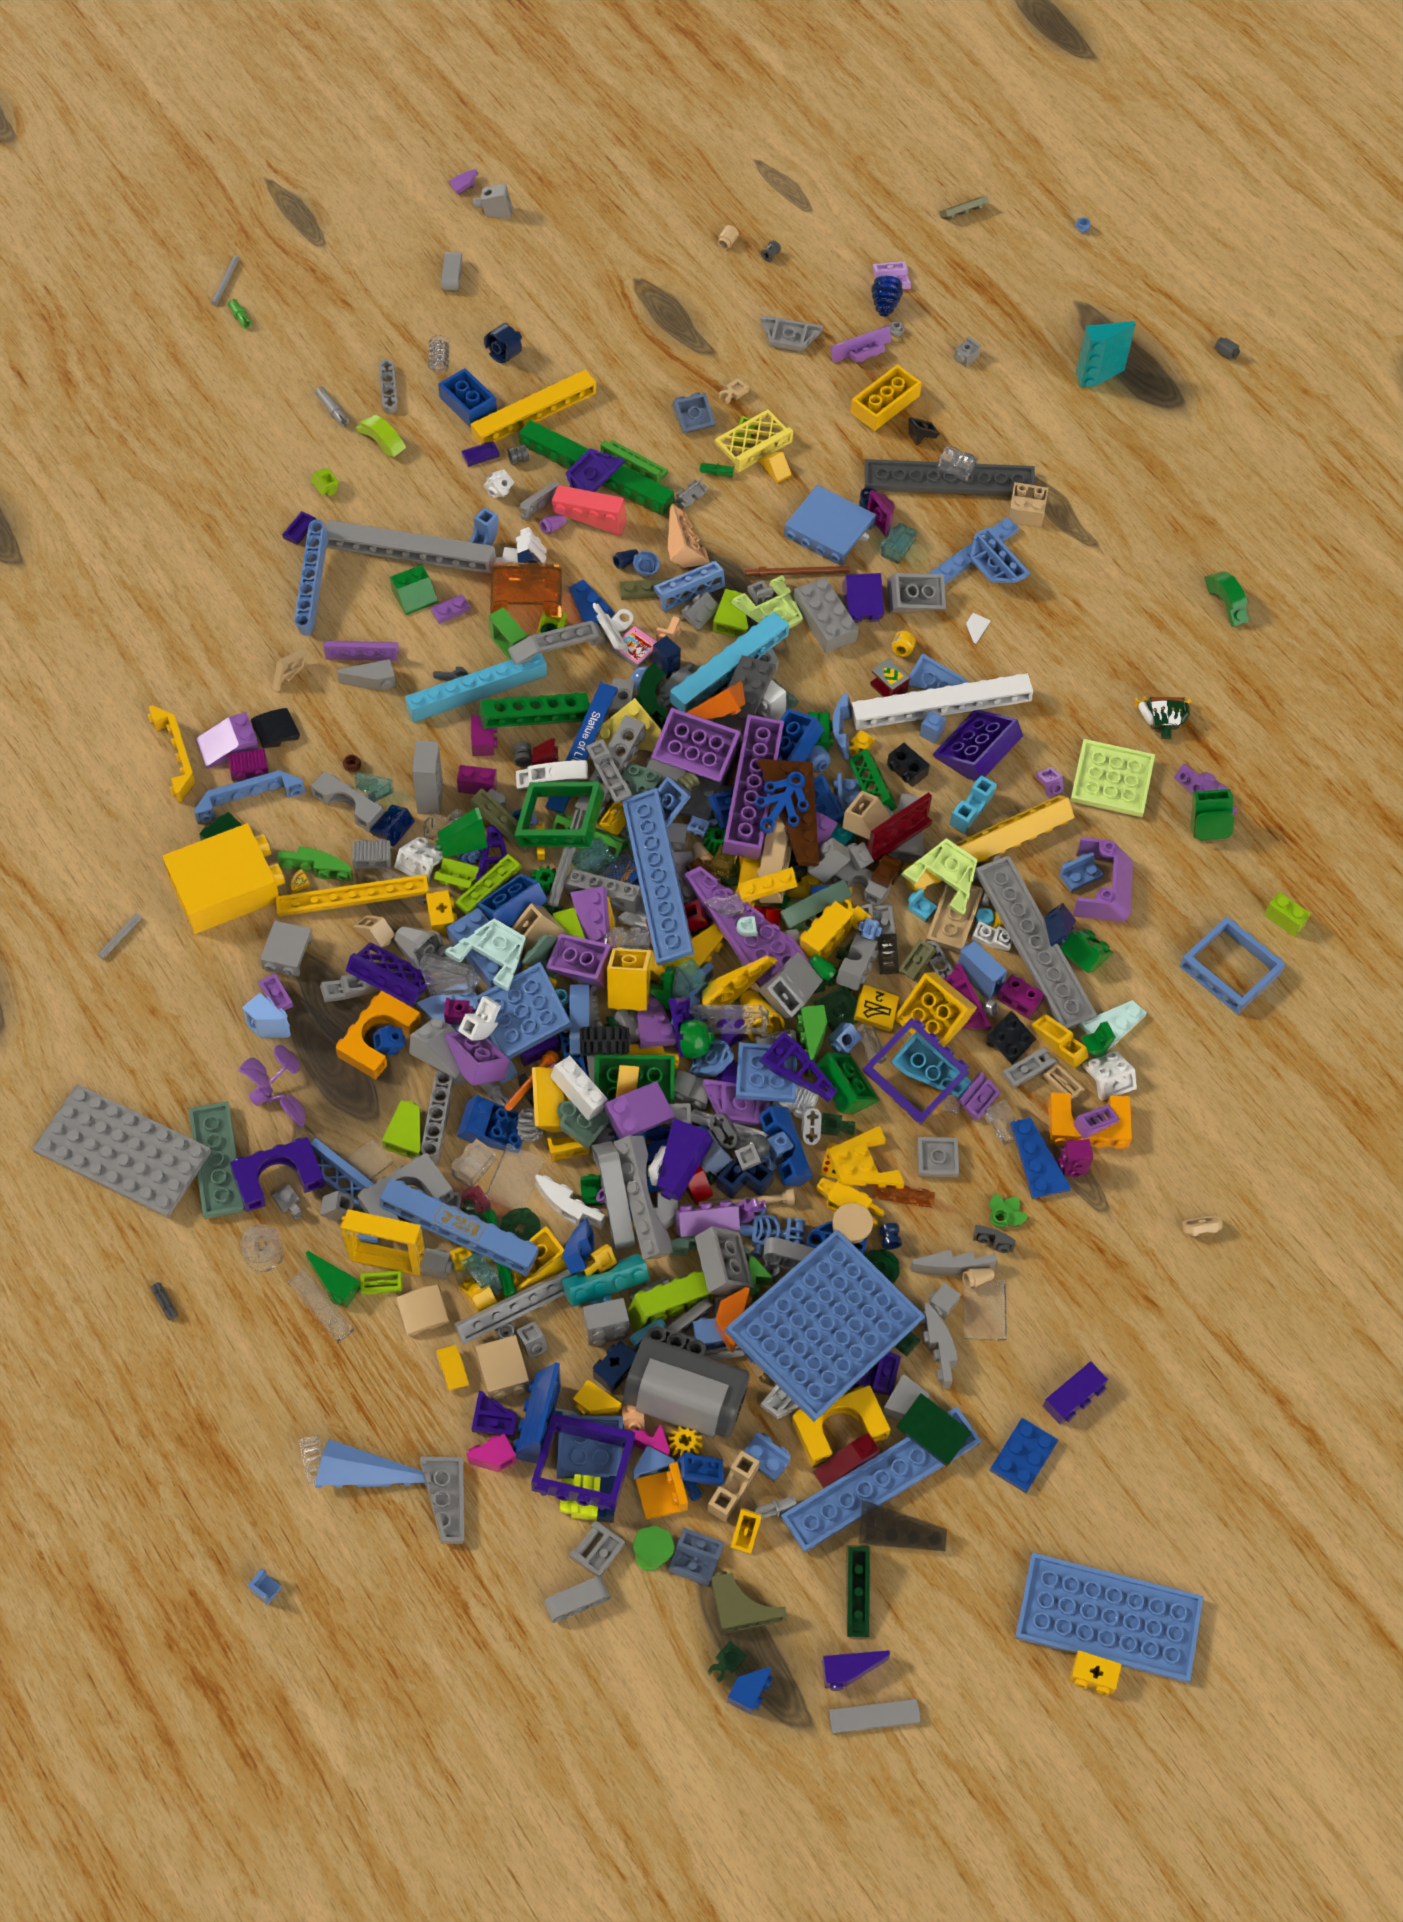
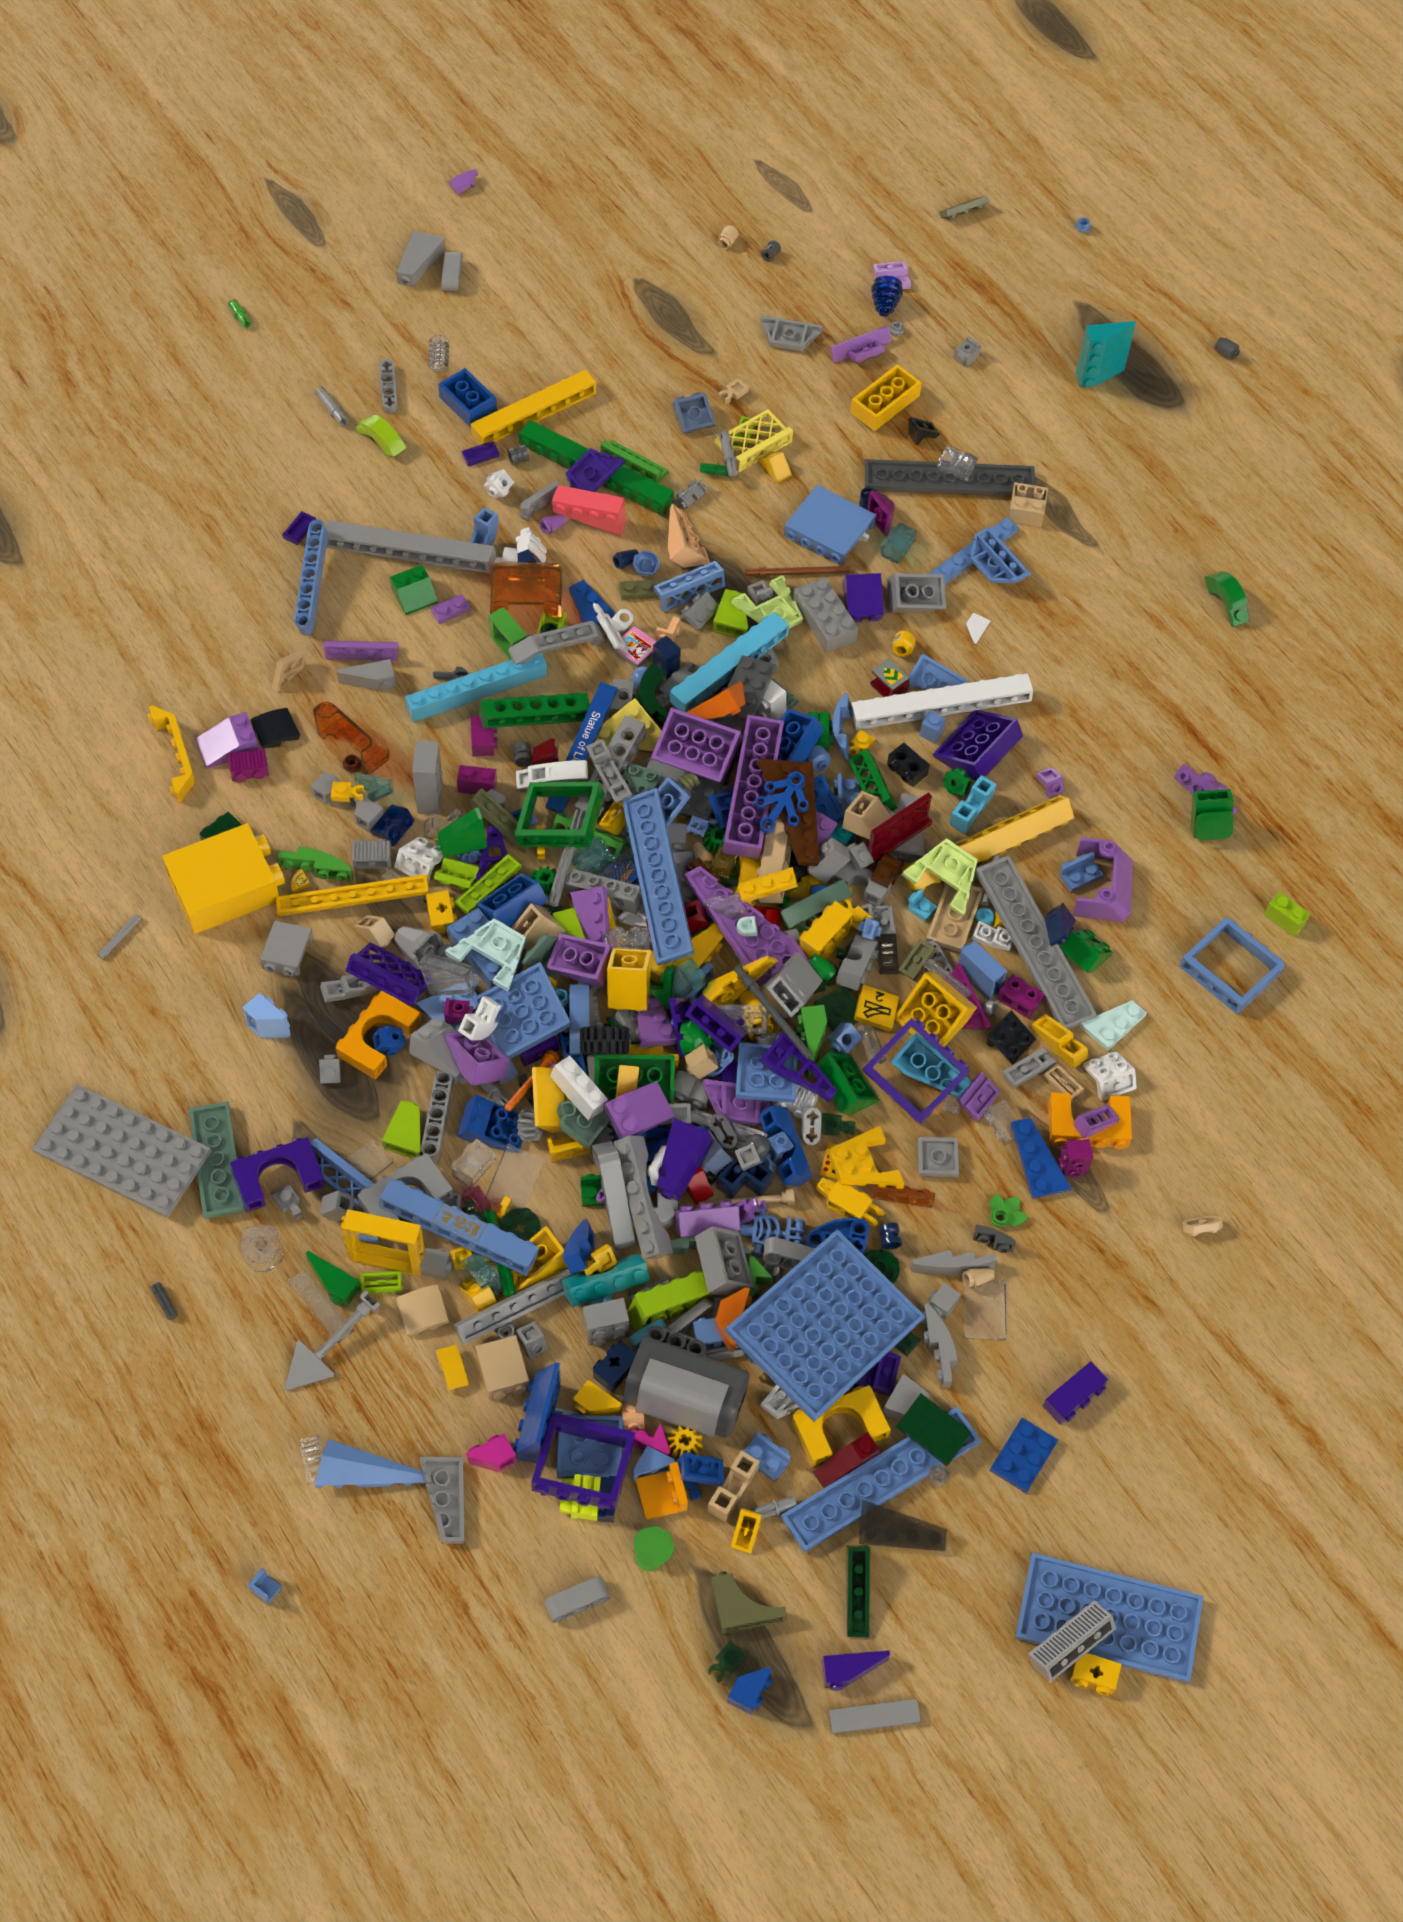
(216, 797): medium blue slope -> none
(225, 280): light grey bar -> none
(257, 1073): medium lavender plant -> none
(275, 991): medium lavender plate -> none
(307, 1366): none -> light grey piece
(325, 482): lime brick -> none
(330, 1069): none -> light grey bracket
(336, 722): none -> clear orange windscreen
(344, 791): none -> yellow plate
(419, 257): none -> light grey slope
(493, 1418): dark purple wing -> none
(495, 201): light grey torso -> none
(503, 343): dark blue brick -> none
(506, 1204): none -> yellow tile
(561, 1201): white slope -> none
(602, 1553): light grey plate -> none
(696, 1557): sand blue slope -> none
(701, 1062): none -> tan brick
(715, 1023): none -> dark purple brick
(730, 460): none -> light grey axle
(749, 983): none -> dark grey bar
(853, 1222): tan tile -> none
(932, 966): none -> clear axle
(941, 1472): none -> clear cone
(963, 781): none -> green brick
(1072, 1641): none -> light grey brick
(1100, 1040): green slope -> none
(1112, 778): yellowish green plate -> none
(1164, 713): torso -> none

